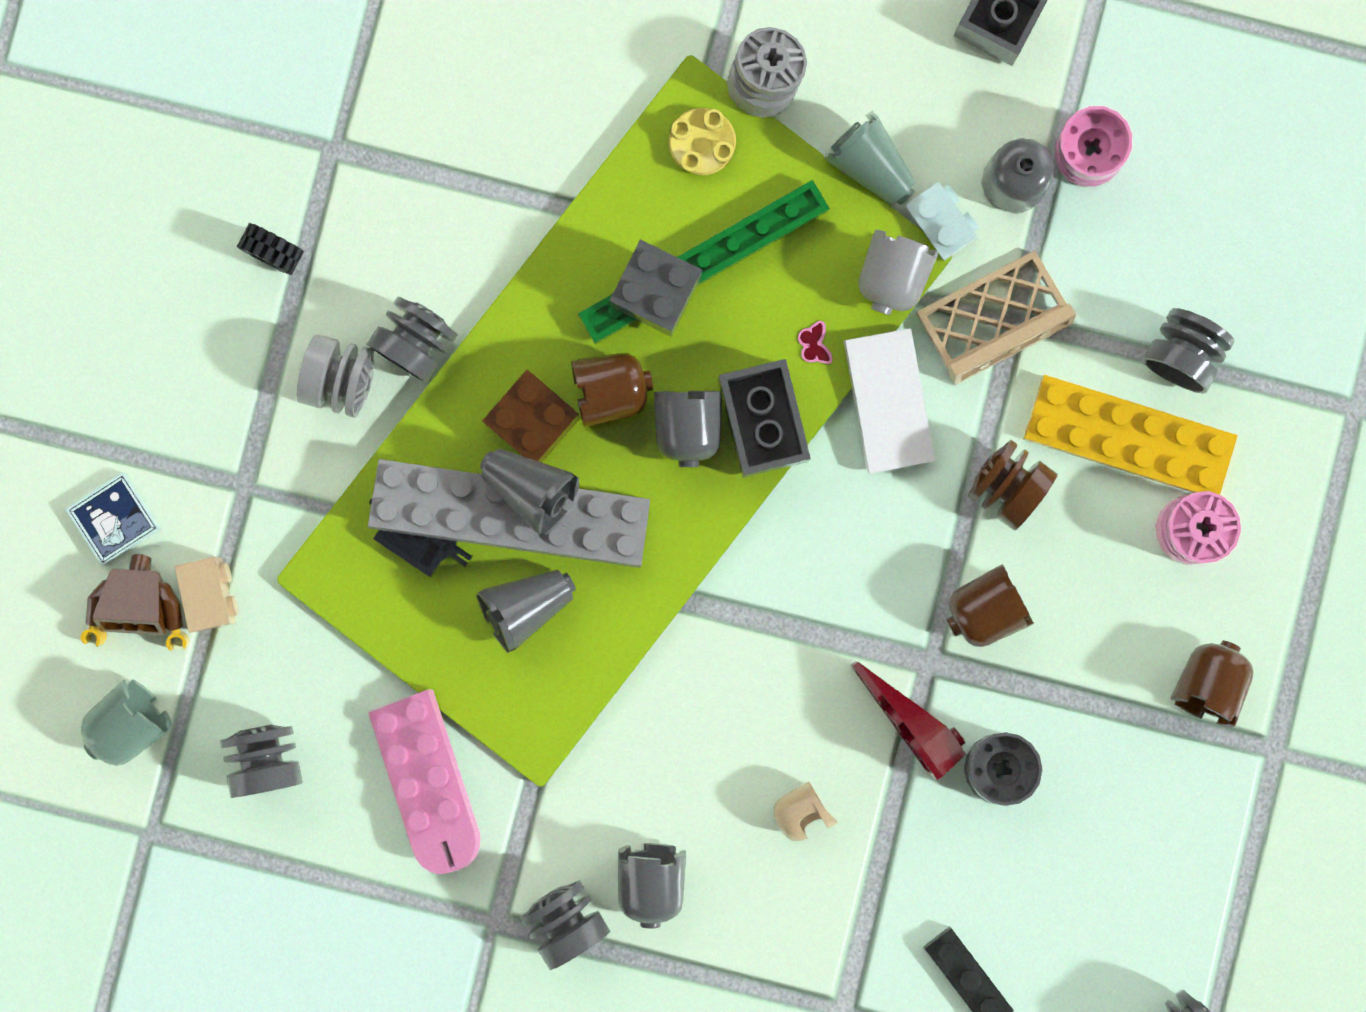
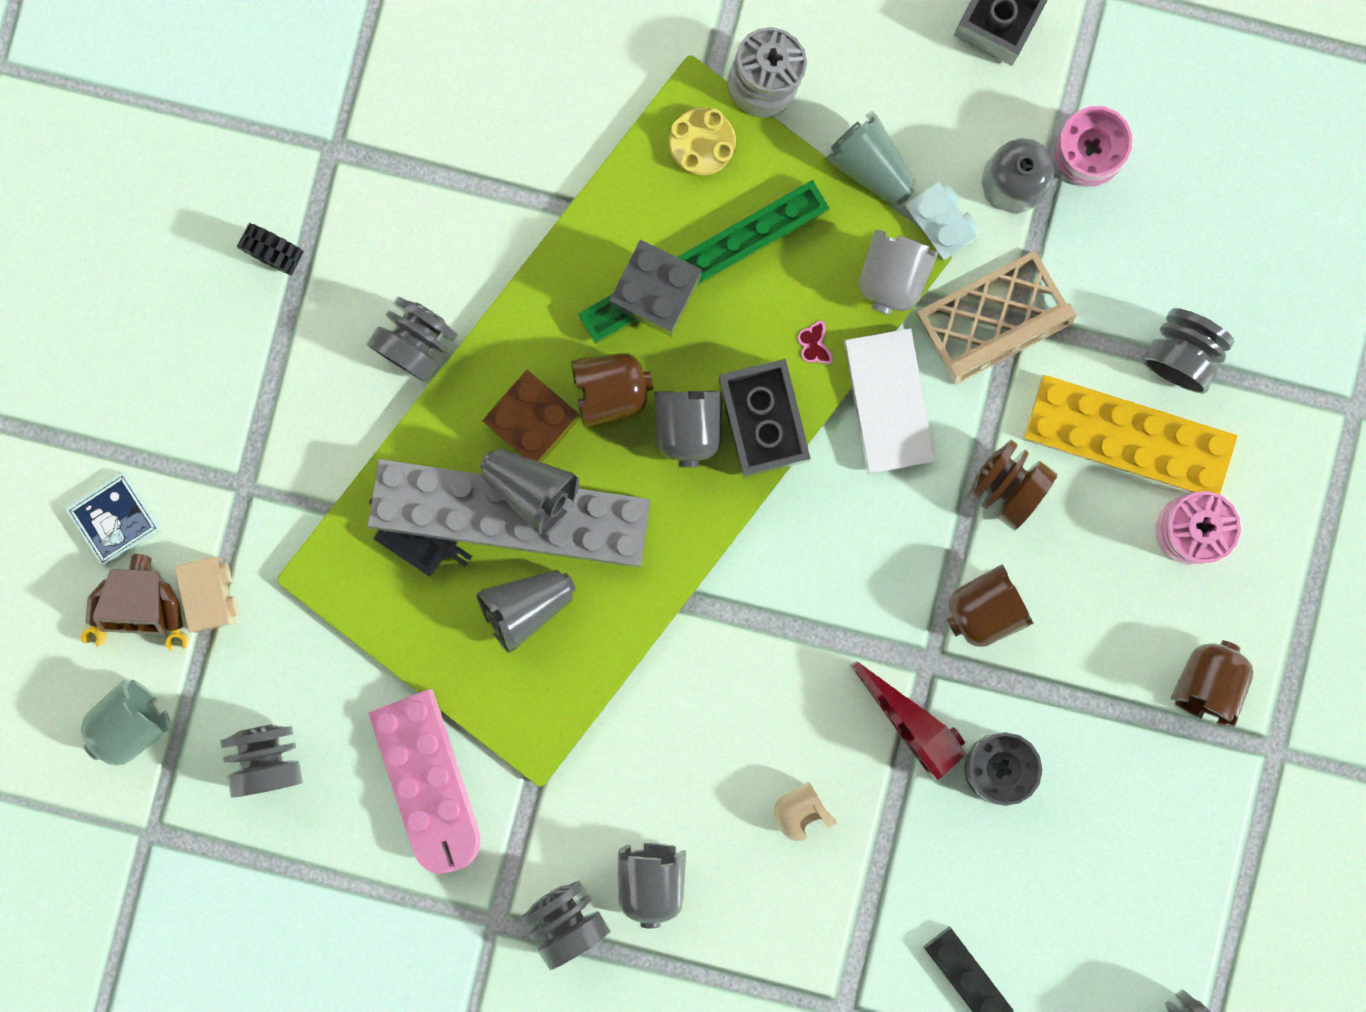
(329, 374): light grey wheel -> none

